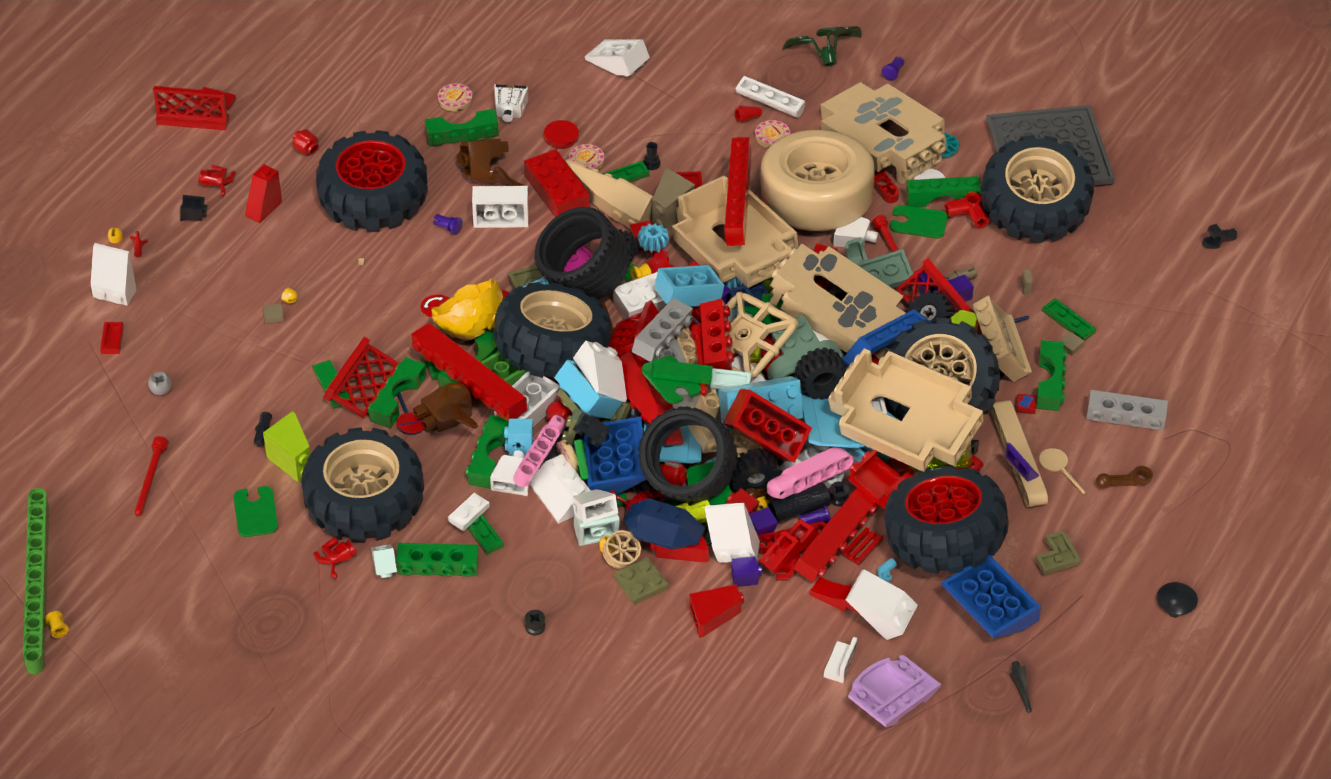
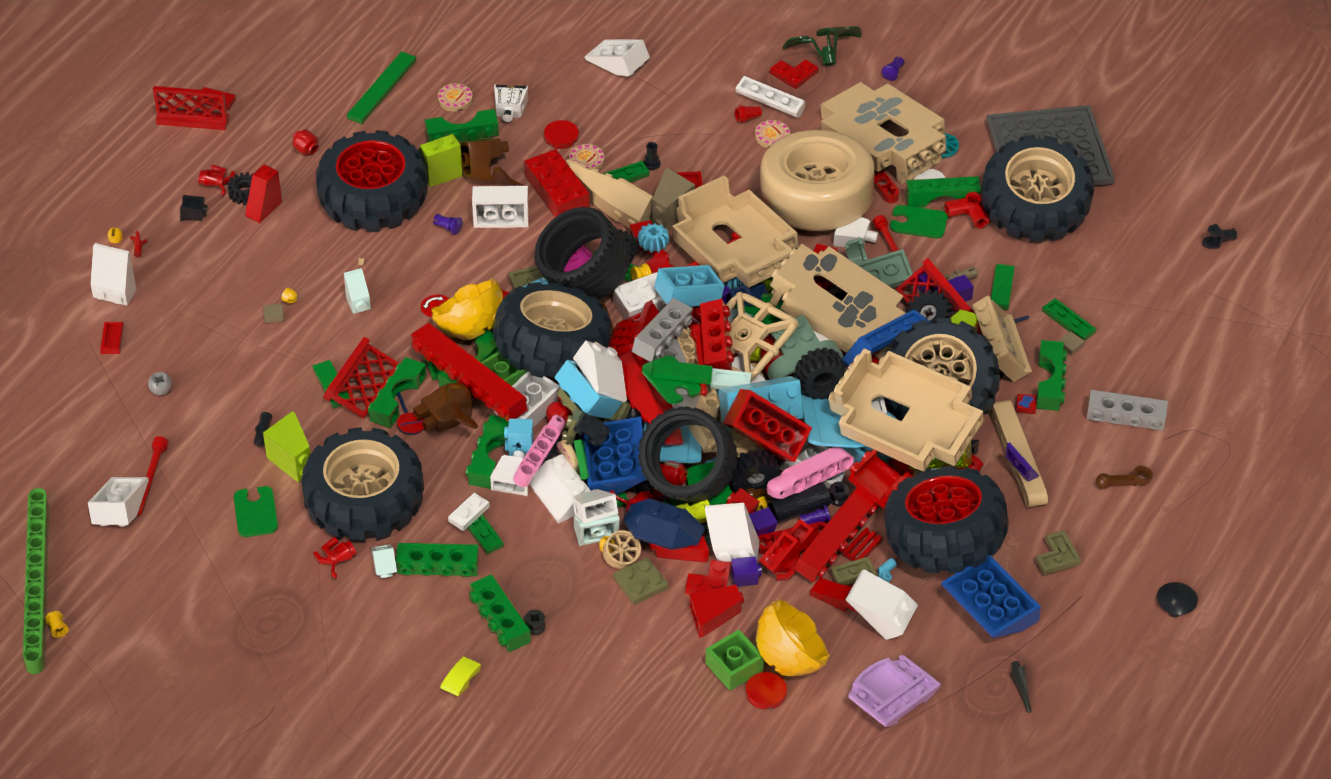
(117, 501): none -> white slope
(236, 184): none -> black tyre
(356, 291): none -> light aqua slope
(381, 87): none -> green tile
(442, 160): none -> lime slope
(460, 676): none -> neon yellow slope
(500, 613): none -> green brick
(717, 578): none -> red plate
(734, 660): none -> bright green brick
(738, 191): red brick -> none
(766, 690): none -> red tile
(790, 640): none -> yellow piece
(794, 75): none -> red plate
(840, 660): white panel -> none
(849, 572): none -> olive plate
(1002, 285): none -> green tile
(1026, 282): dark tan tile -> none
(1056, 460): tan piece -> none

